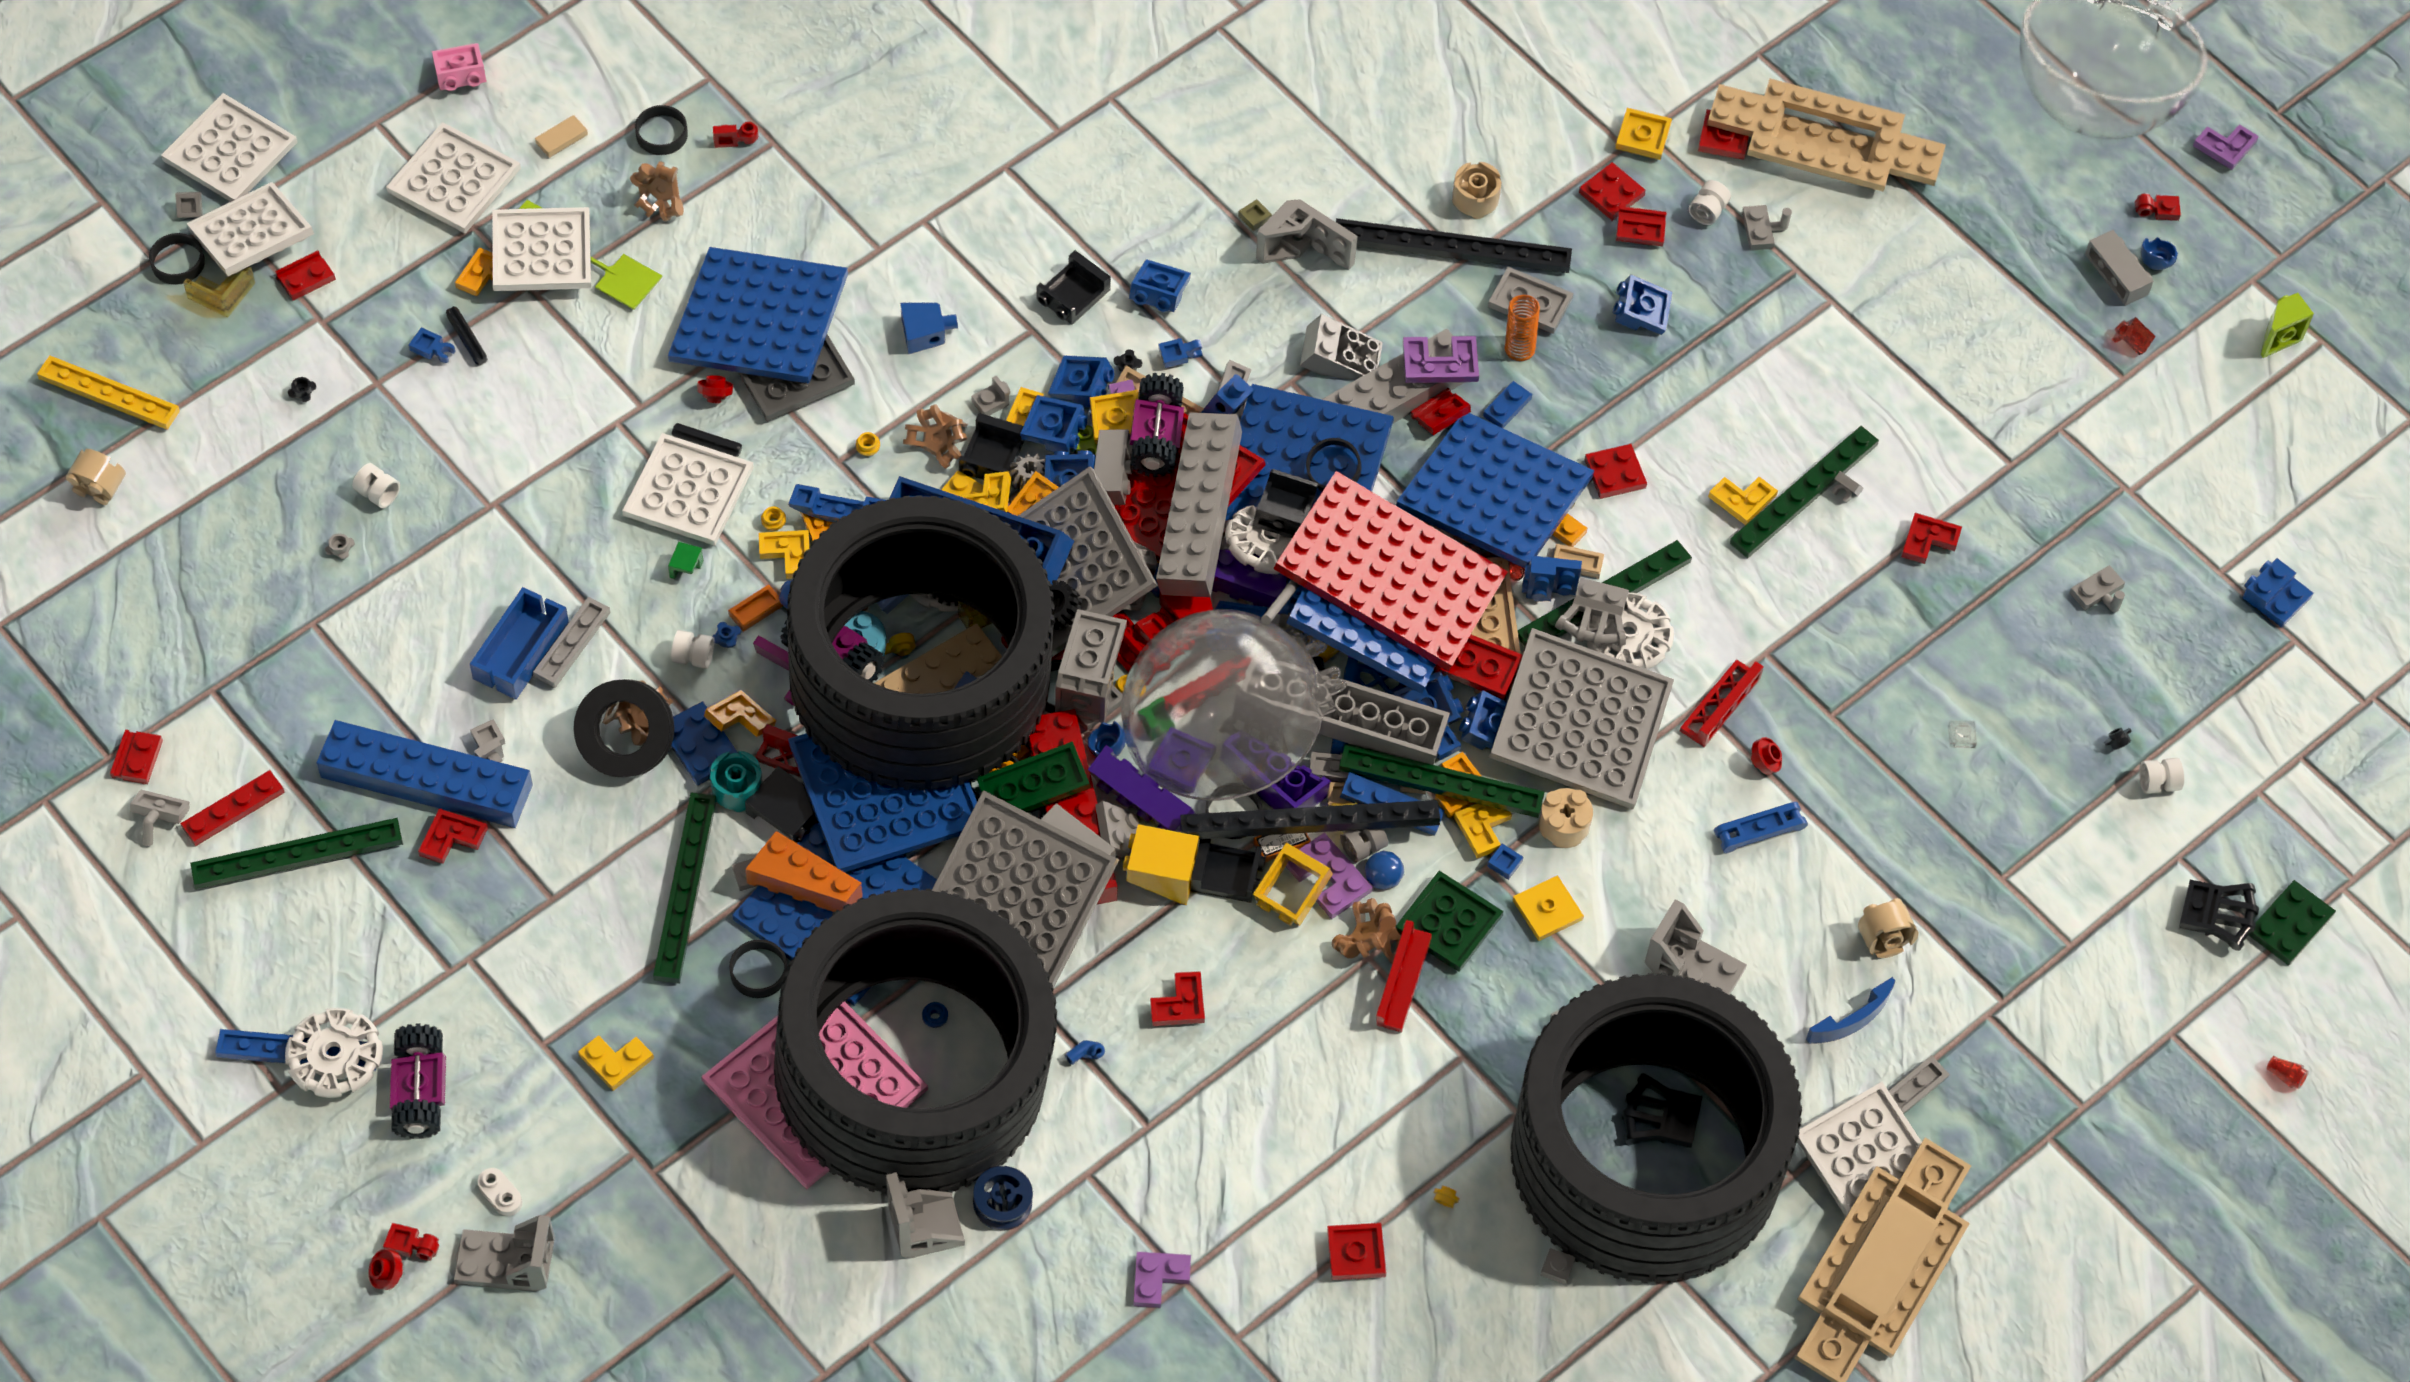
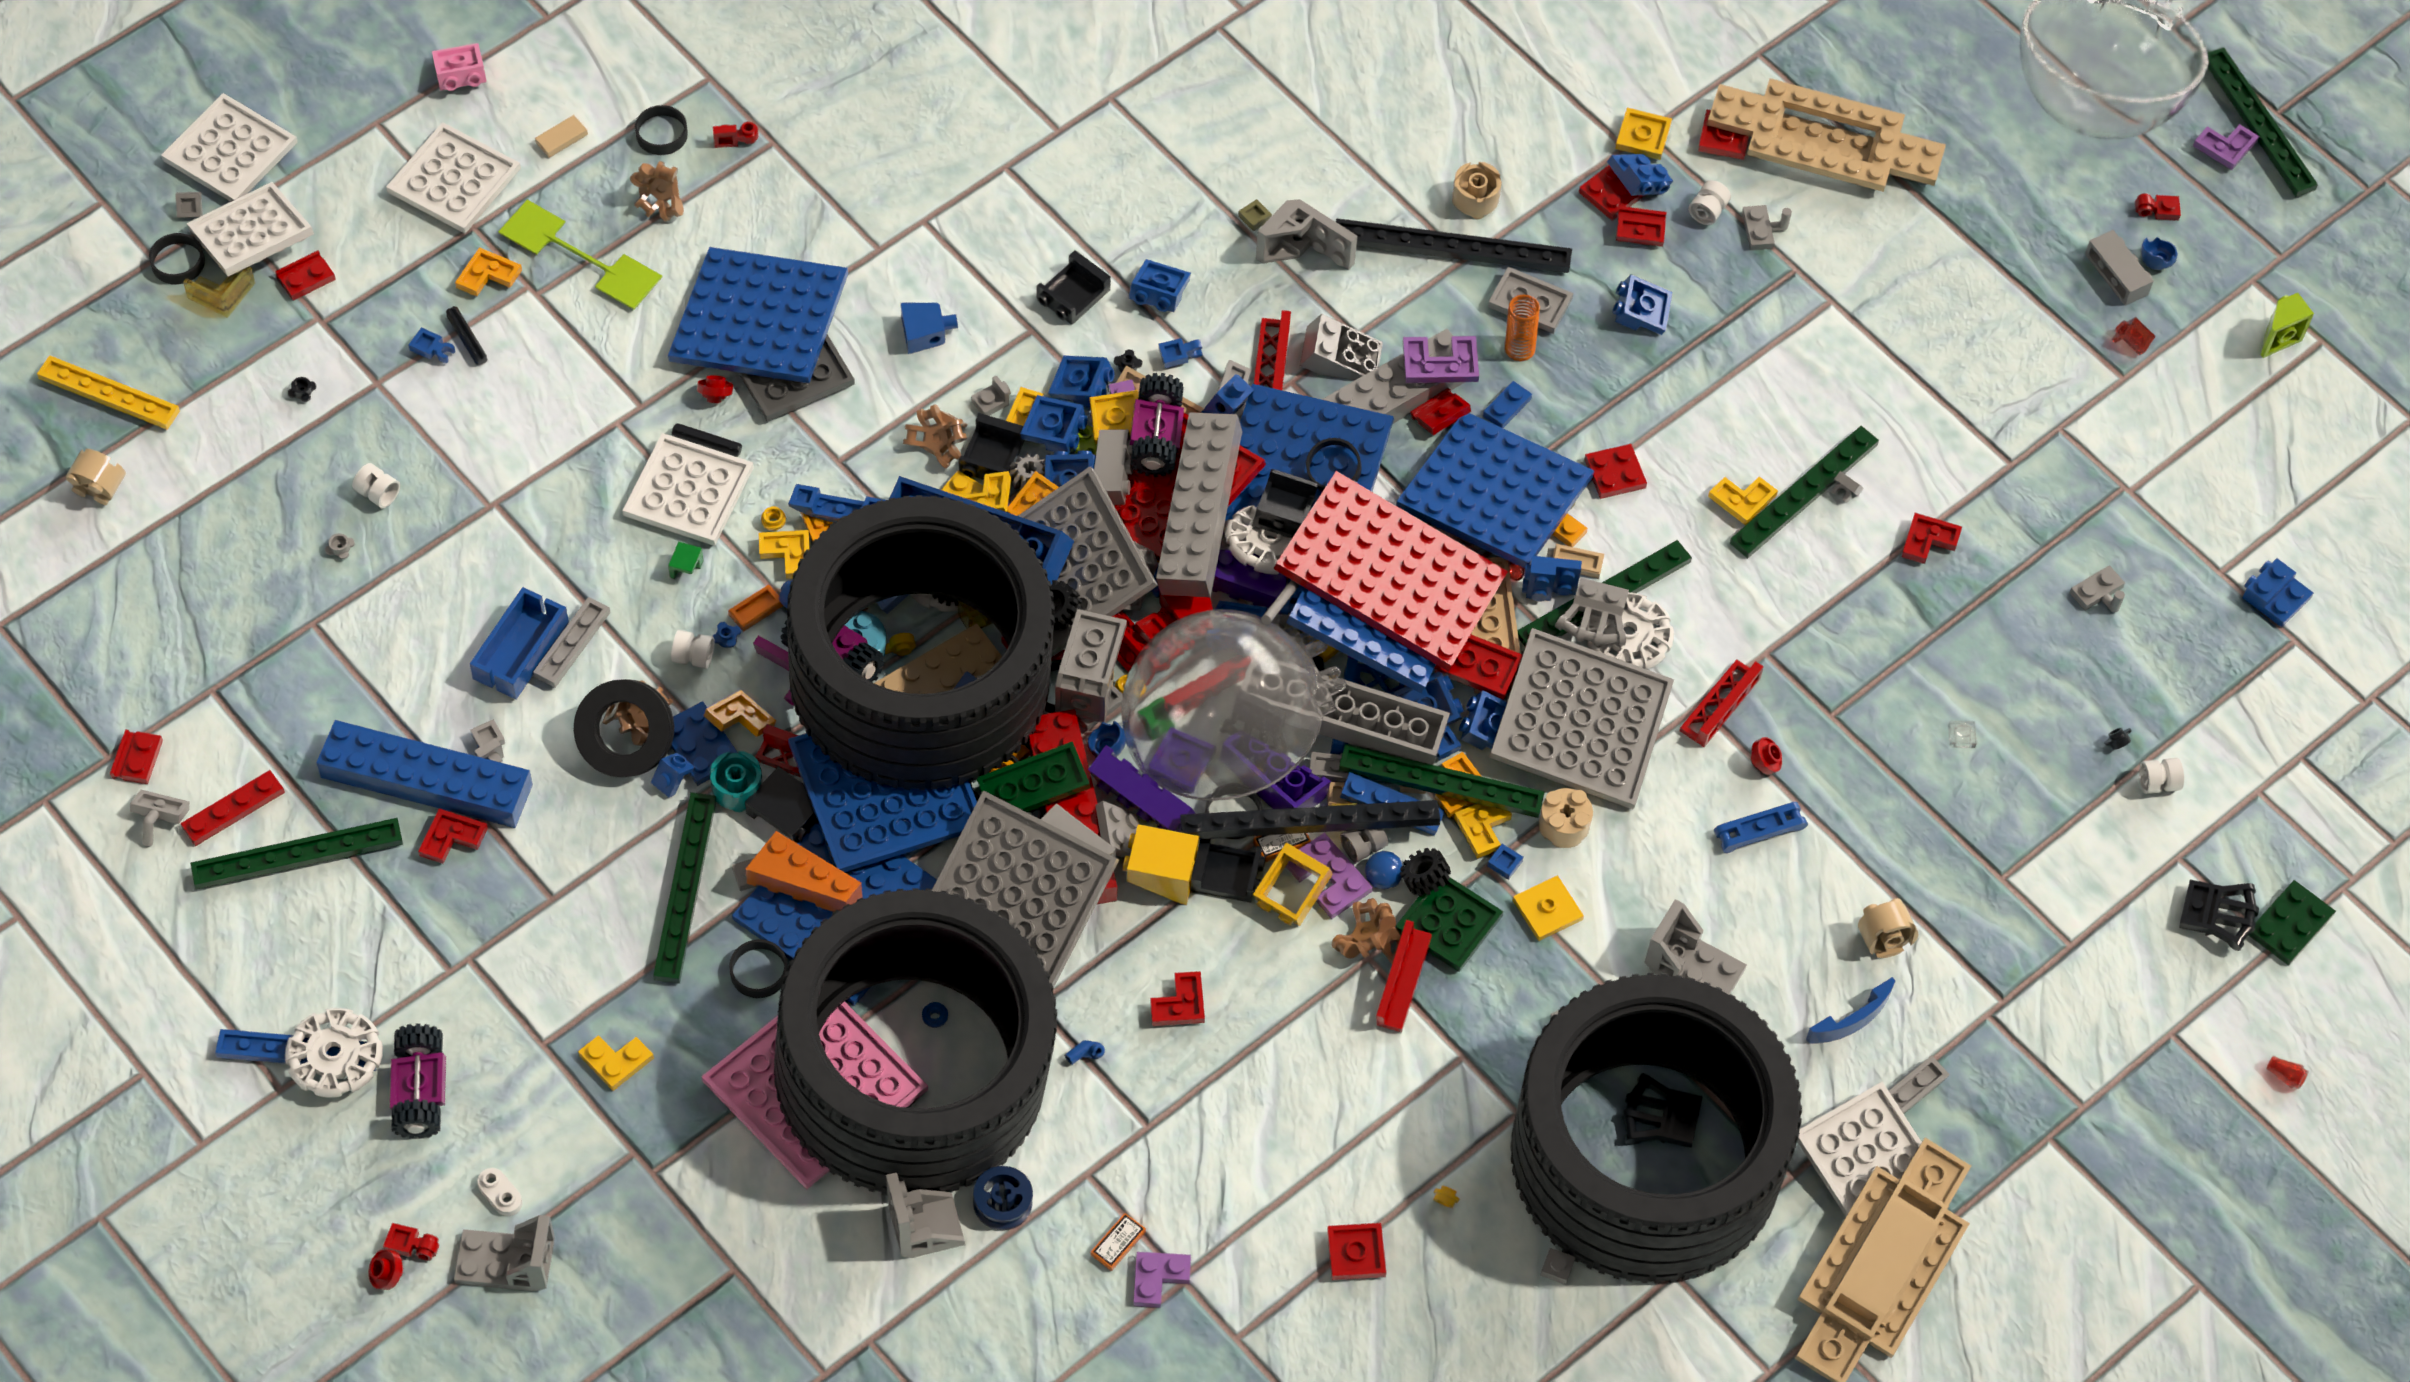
(541, 249): white plate -> none
(670, 773): none -> blue bracket
(867, 438): yellow plate -> none
(1118, 1241): none -> tile
(1279, 356): none -> red fence
(1425, 871): none -> black tyre
(1640, 175): none -> blue plate
(2260, 122): none -> dark green plate

